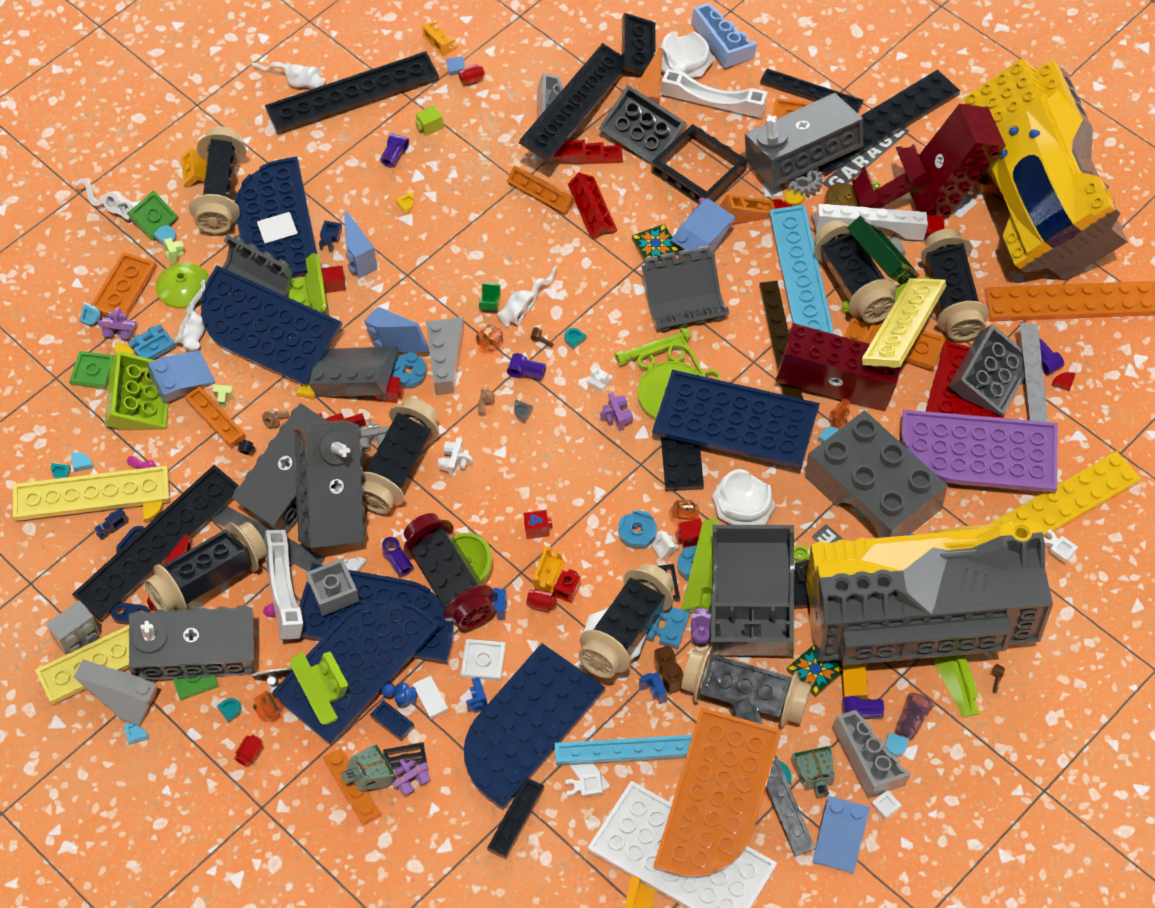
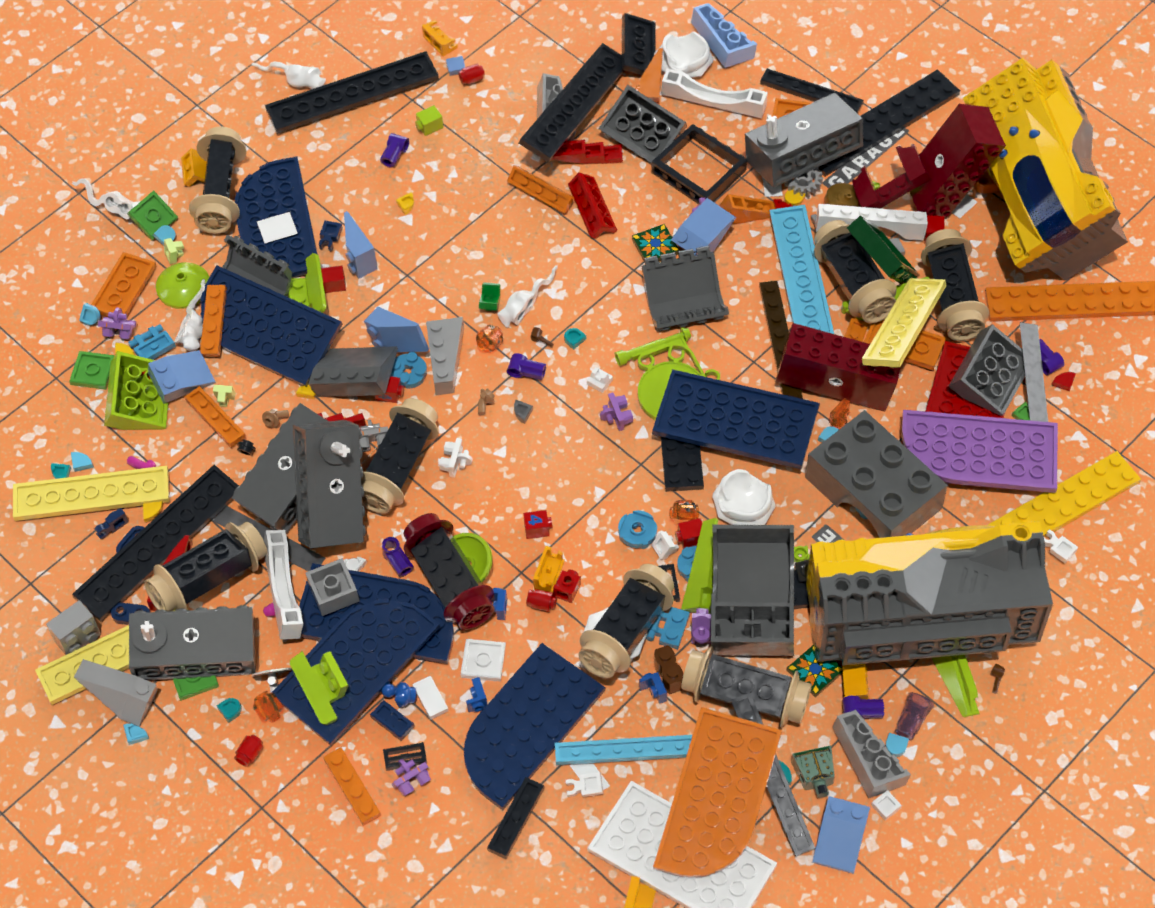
(213, 320): none -> orange plate
(369, 770): sand green torso -> none
(1022, 412): none -> bright green tile

